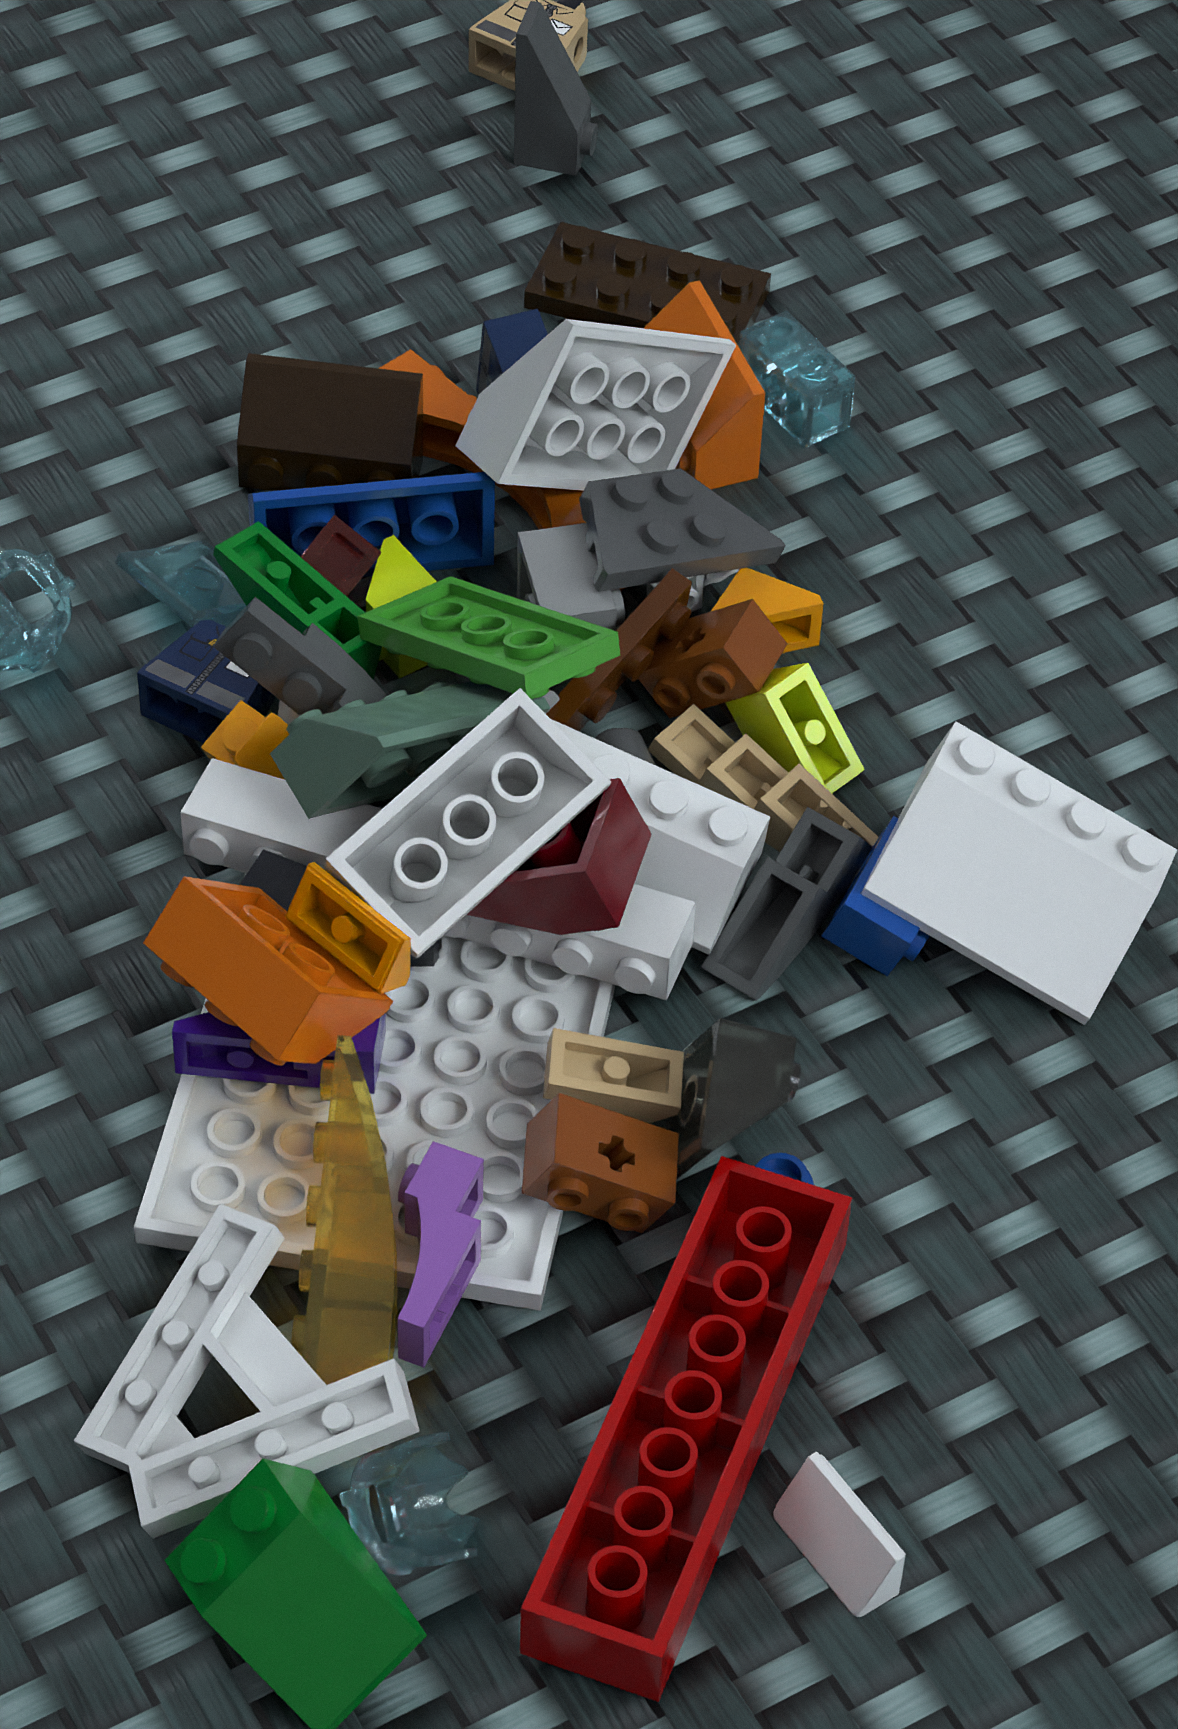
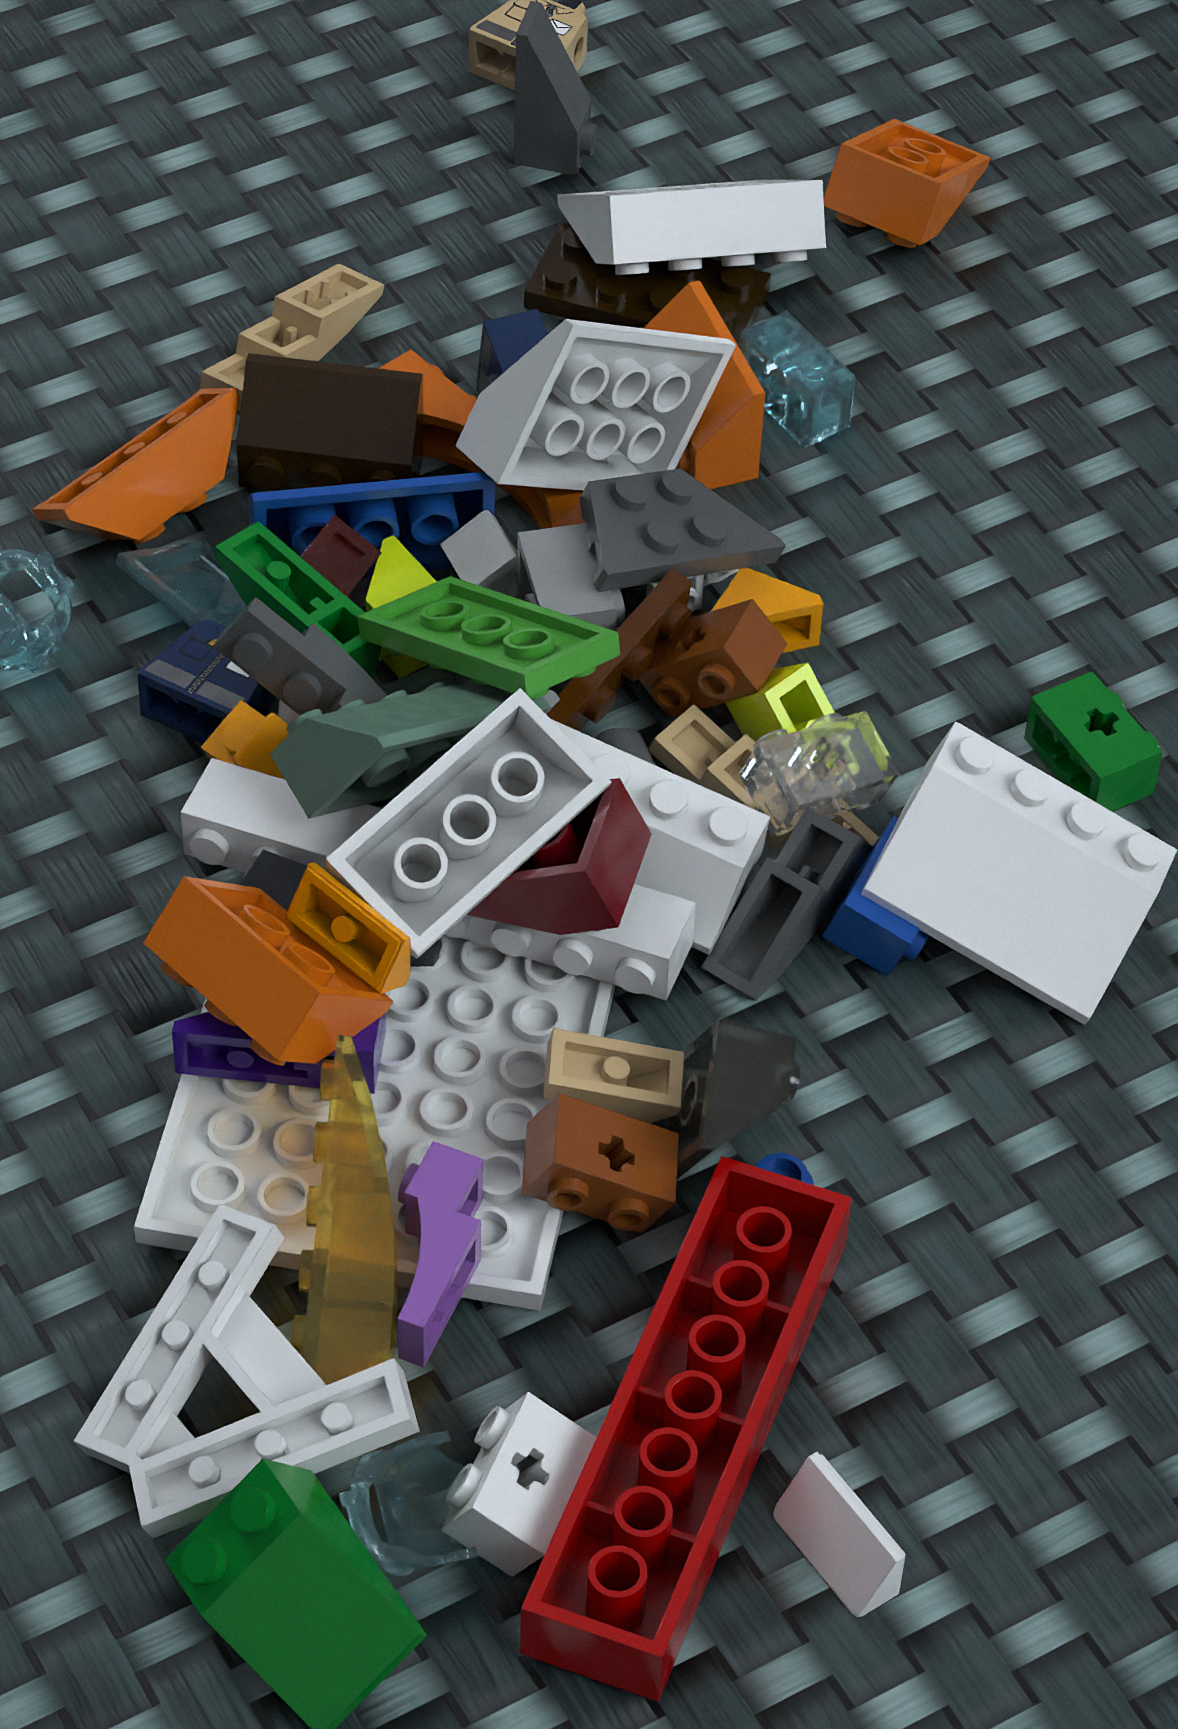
(153, 474): none -> orange wedge
(302, 325): none -> tan slope
(484, 555): none -> white panel
(517, 1484): none -> white brick
(698, 222): none -> white slope
(829, 767): none -> clear brick
(902, 181): none -> orange slope
(1093, 742): none -> green brick

